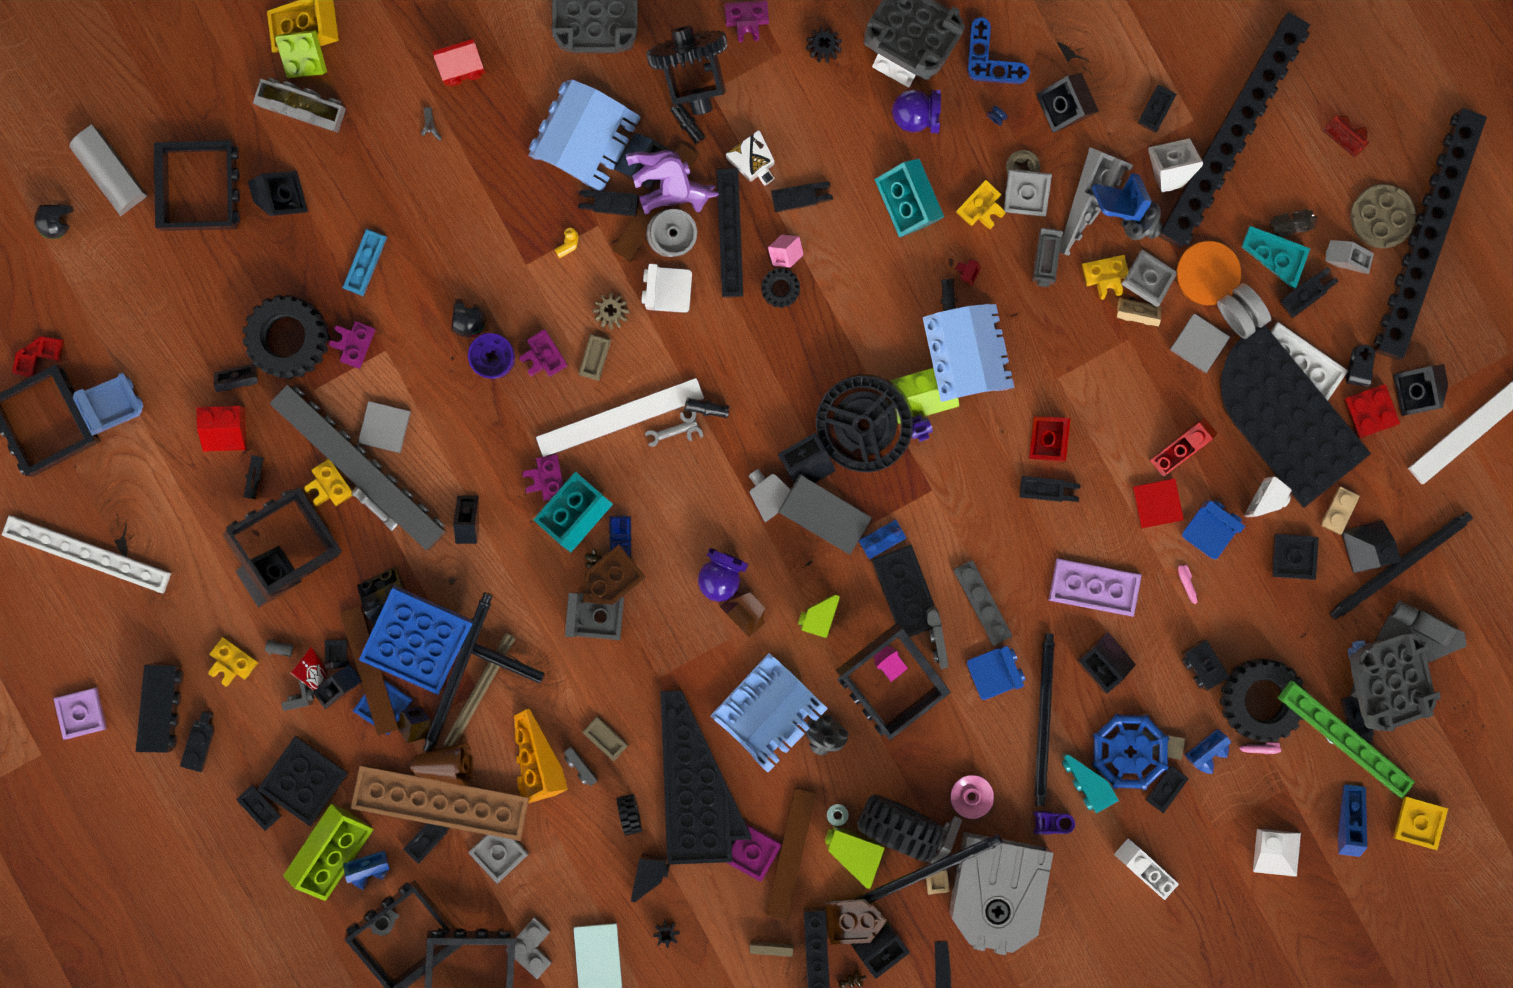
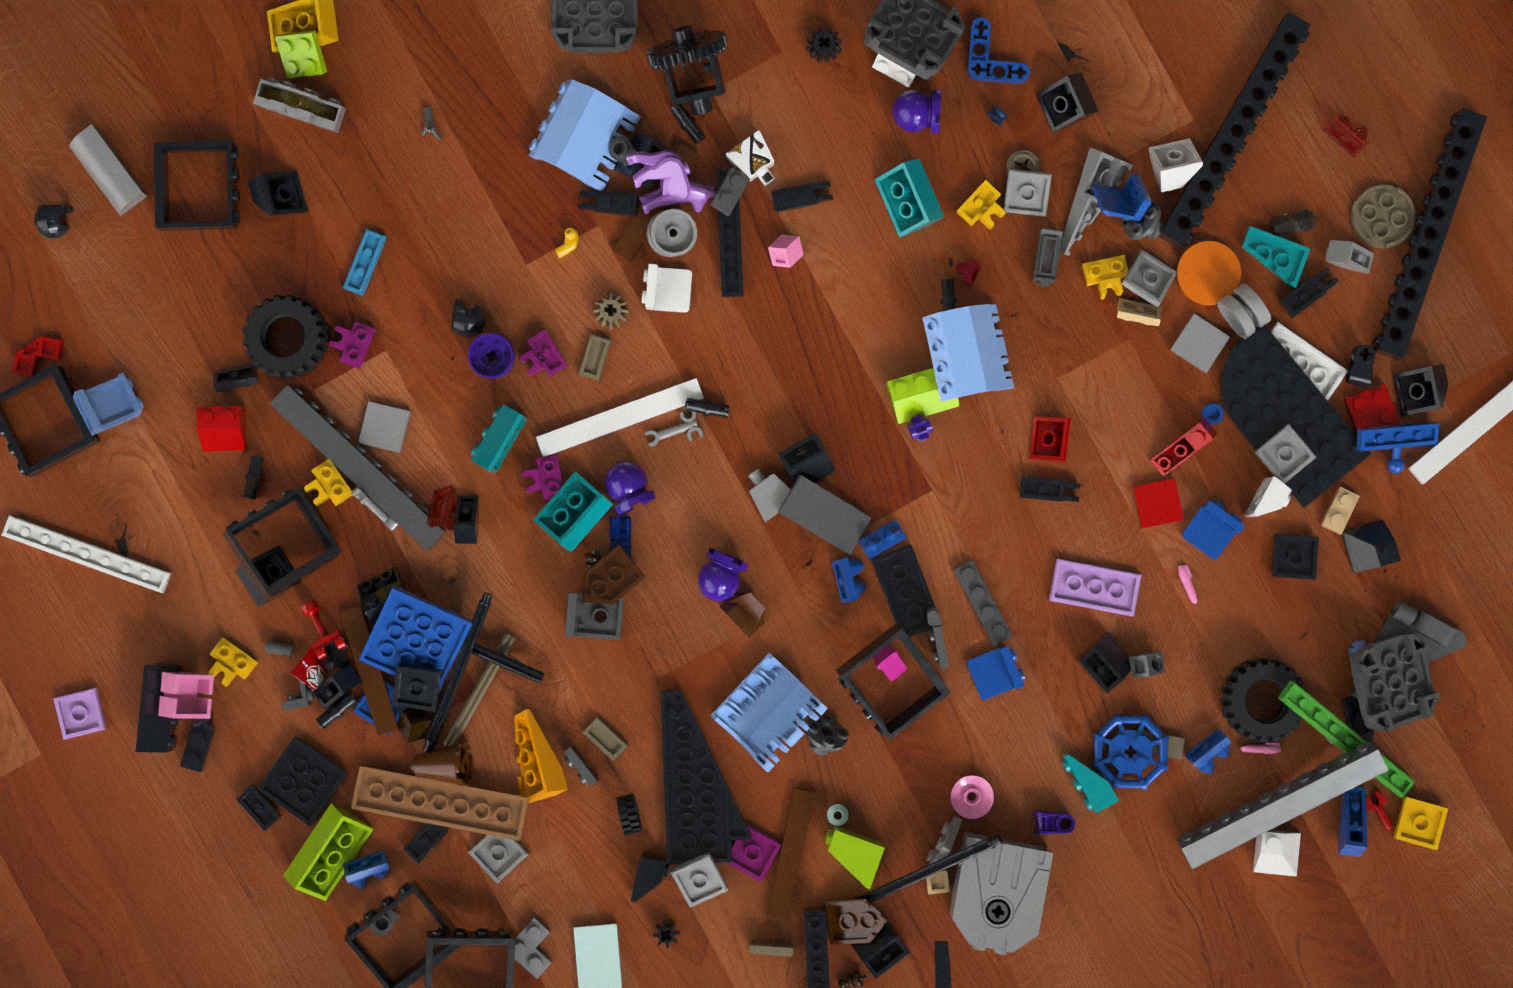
(181, 696): none -> bright pink piece
(311, 609): none -> red bar
(337, 710): none -> black pin
(416, 687): none -> black plate
(441, 508): none -> clear red tile
(459, 62): slope -> none
(498, 438): none -> teal slope
(620, 147): none -> dark grey animal
(628, 485): none -> dark purple tile
(699, 879): none -> light grey tile
(729, 191): none -> dark grey plate
(747, 17): magenta plate -> none
(771, 278): black tyre -> none
(819, 616): lime slope -> none
(844, 572): none -> blue tile
(872, 408): black piece -> none
(900, 828): black tyre -> none
(1044, 719): black piece -> none
(1146, 664): none -> dark grey brick
(1146, 869): white slope -> none
(1156, 108): black plate -> none
(1166, 789): black plate -> none
(1204, 665): black brick -> none
(1213, 413): none -> blue tile
(1282, 804): none -> brick
(1285, 454): none -> light grey tile
(1381, 799): none -> red bar
(1397, 437): none -> blue plate
(1399, 567): black piece -> none

